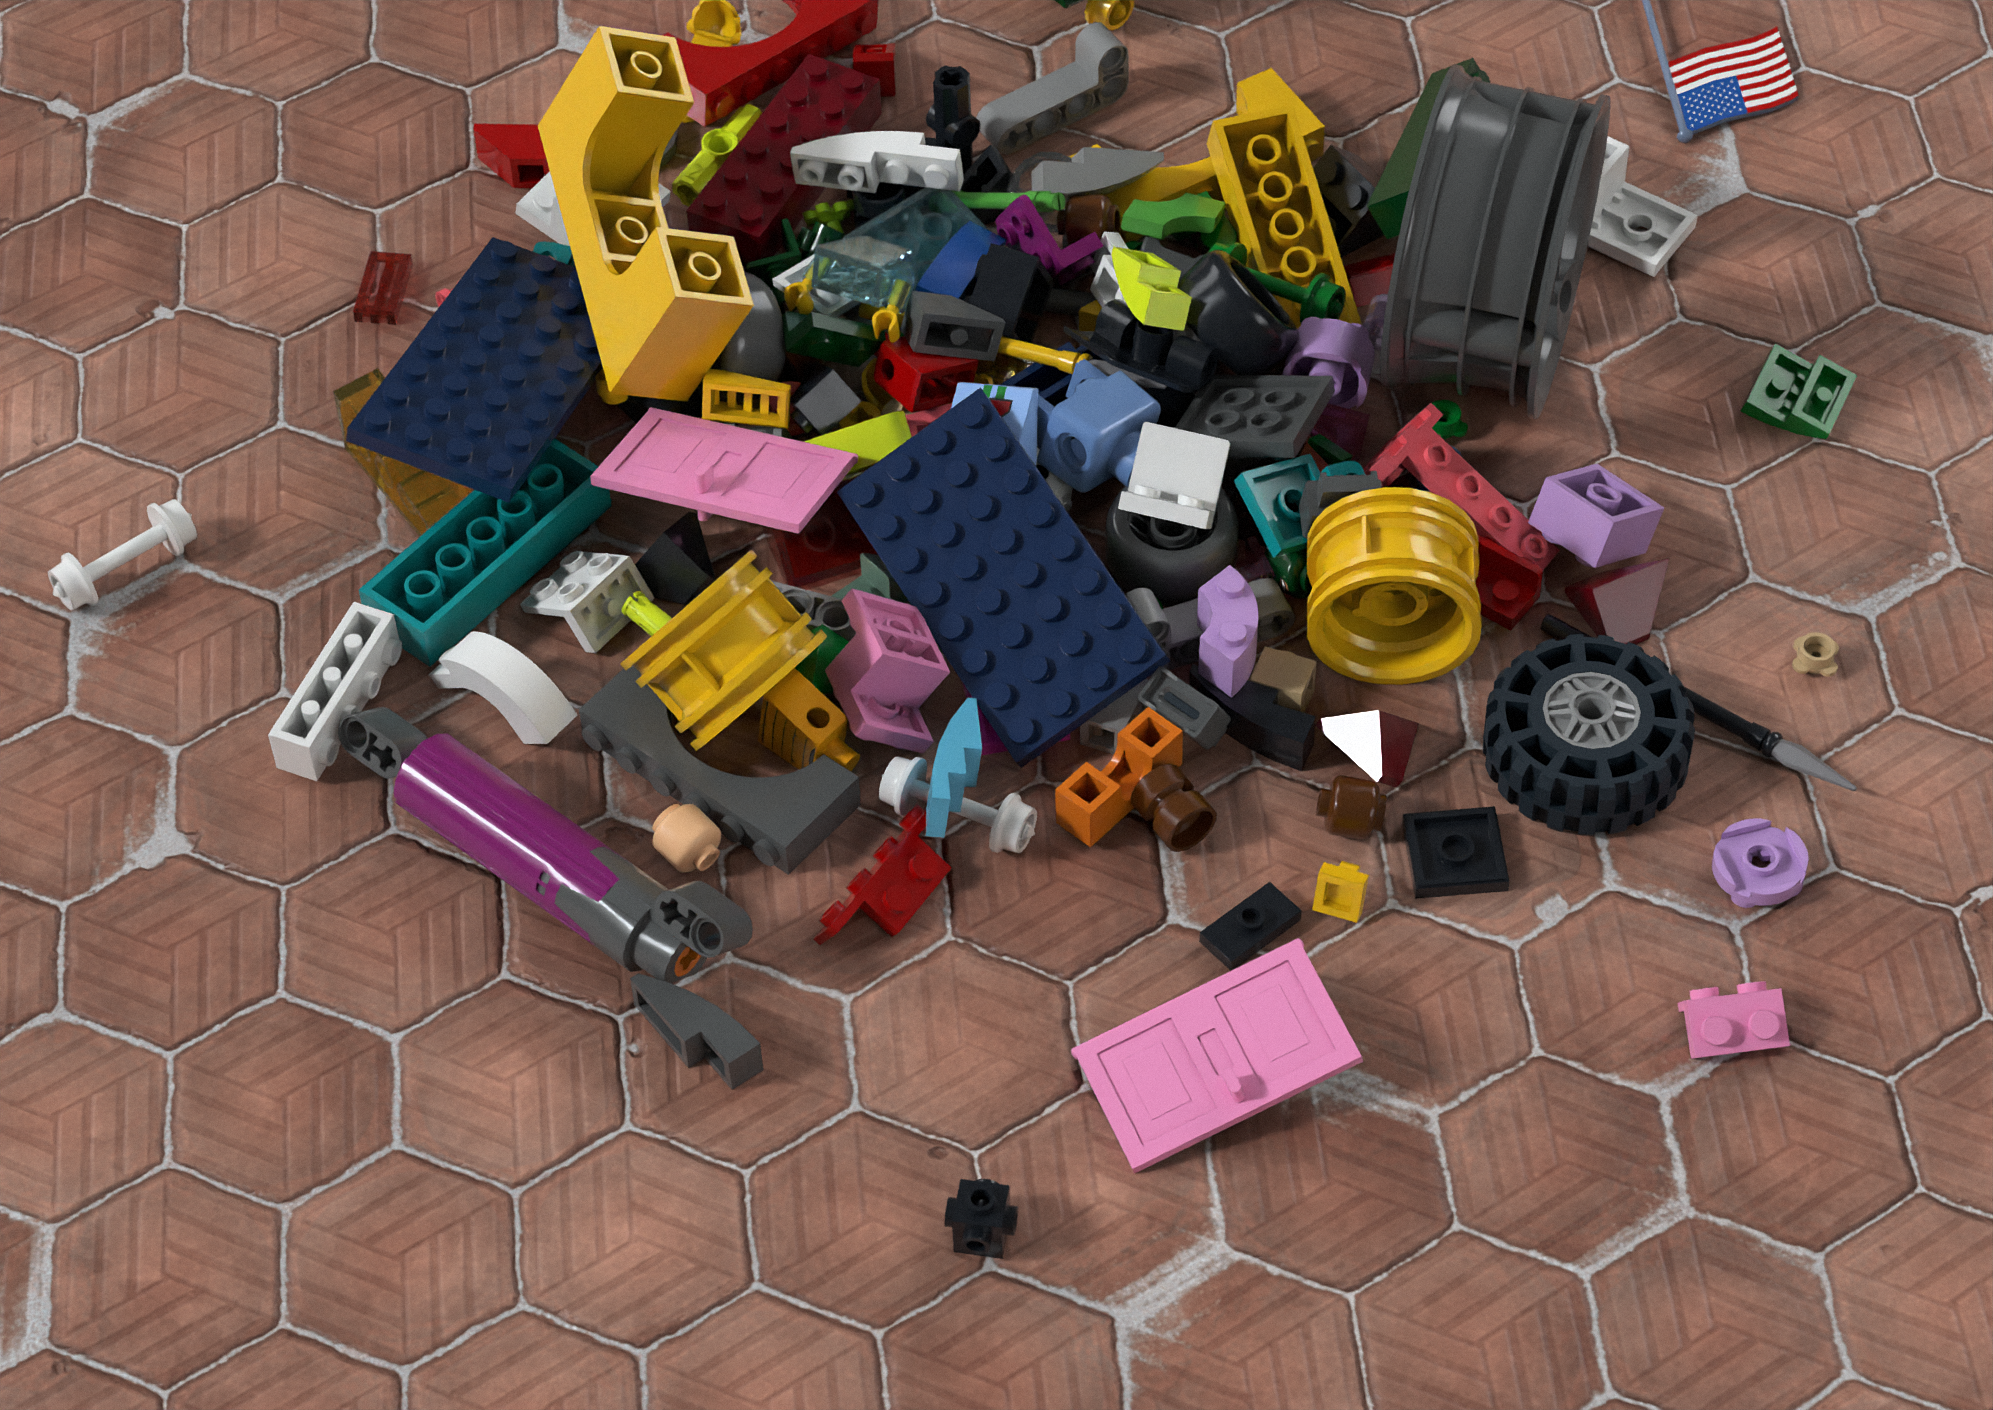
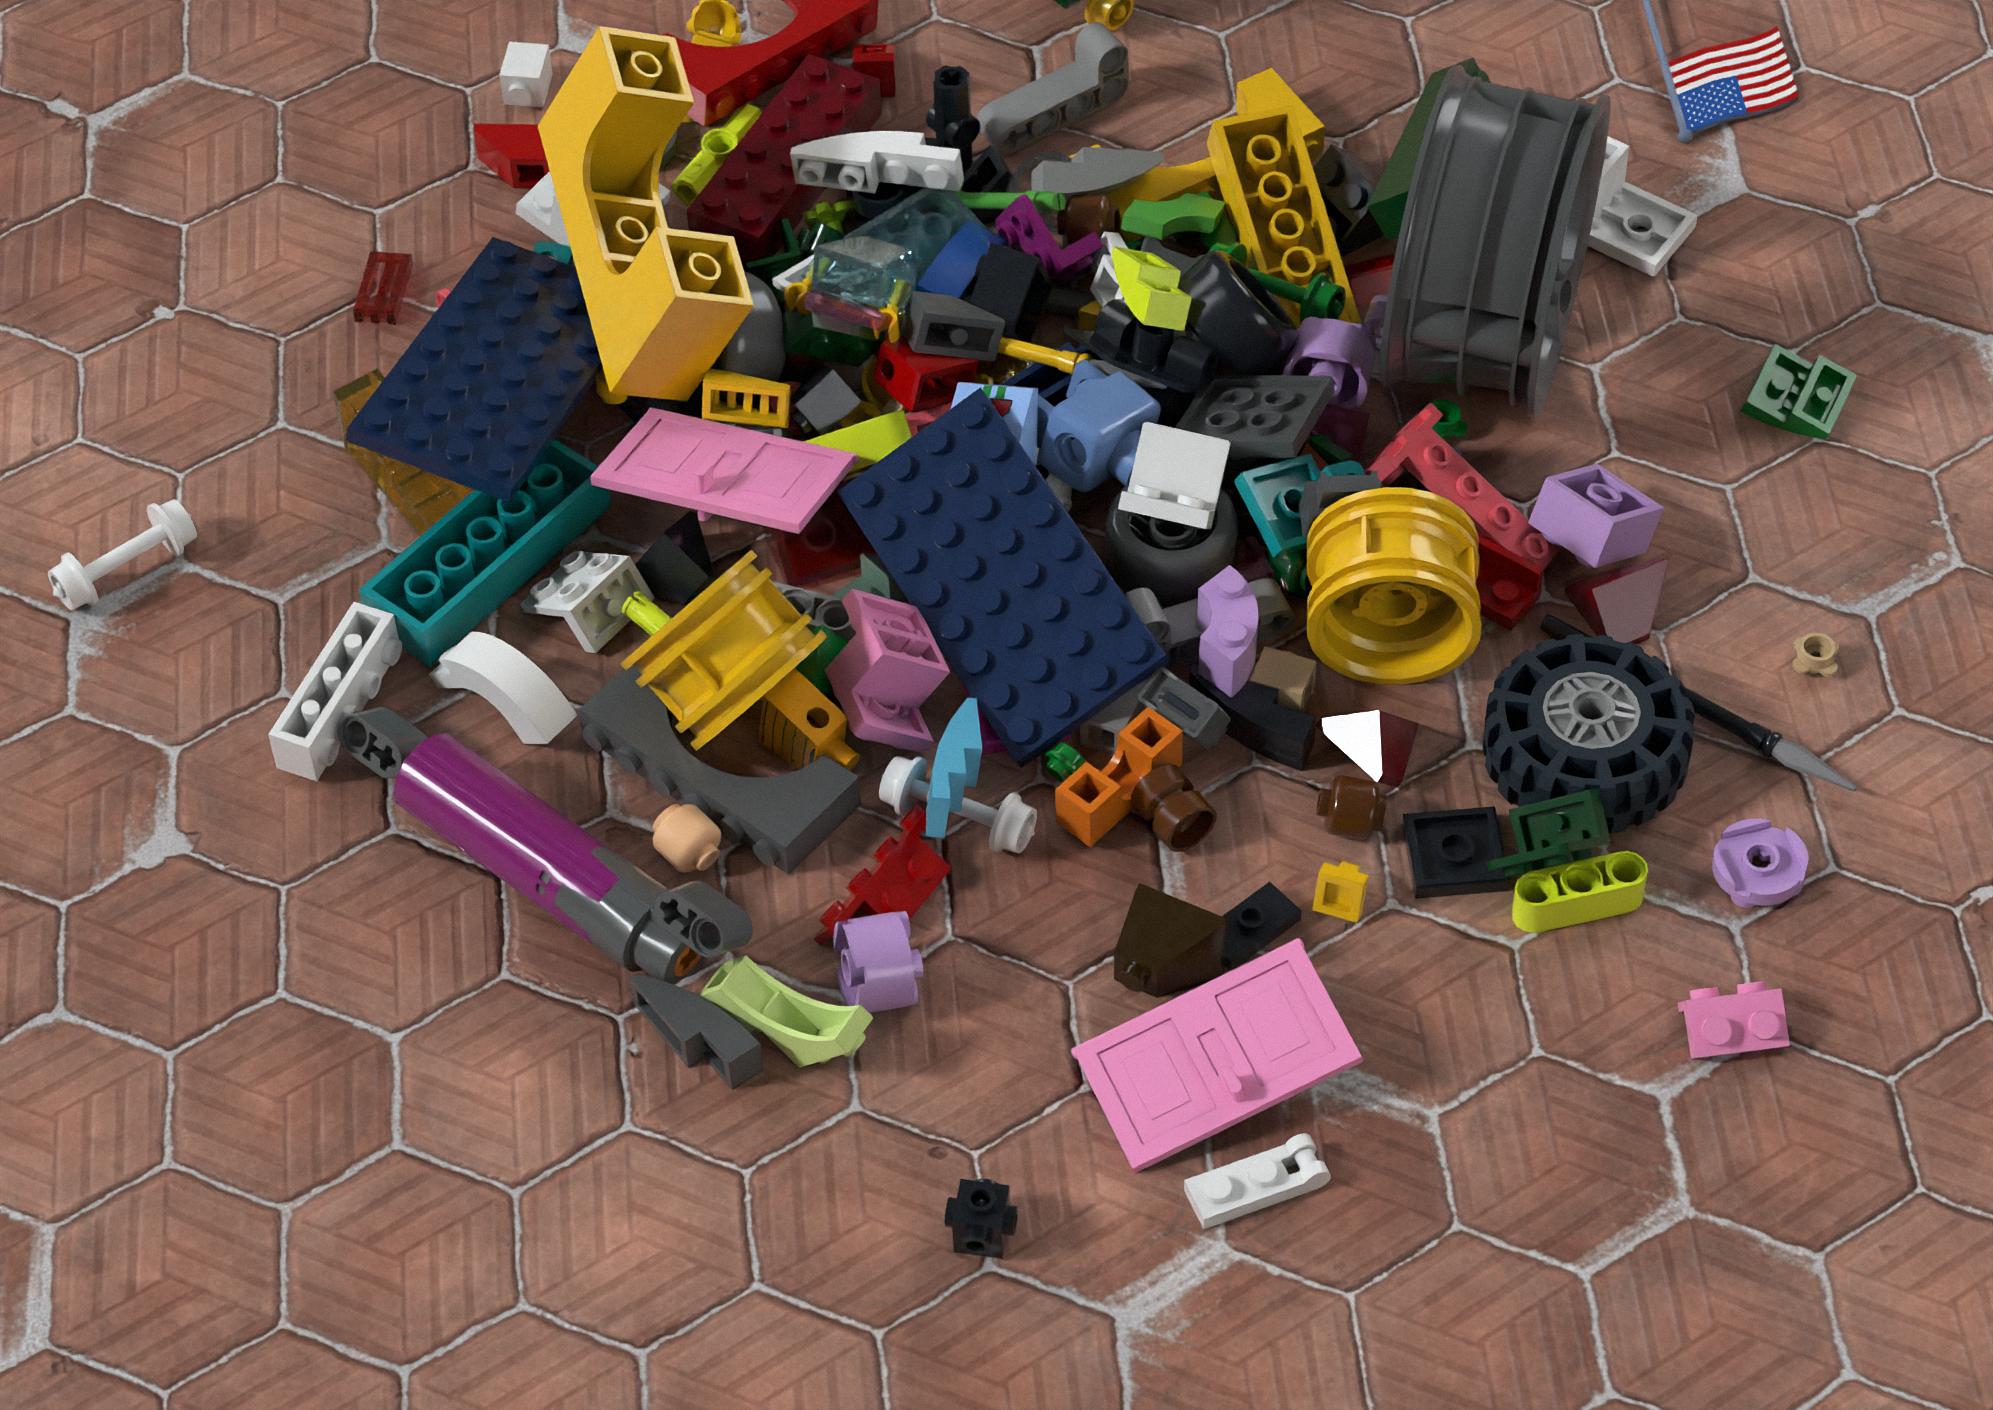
(526, 74): none -> white brick
(795, 1023): none -> yellowish green arch
(843, 309): none -> clear pink tile
(877, 962): none -> lavender brick
(1063, 761): none -> green plate
(1168, 944): none -> dark brown slope
(1256, 1182): none -> white plate
(1555, 832): none -> dark green bracket
(1608, 885): none -> neon yellow beam

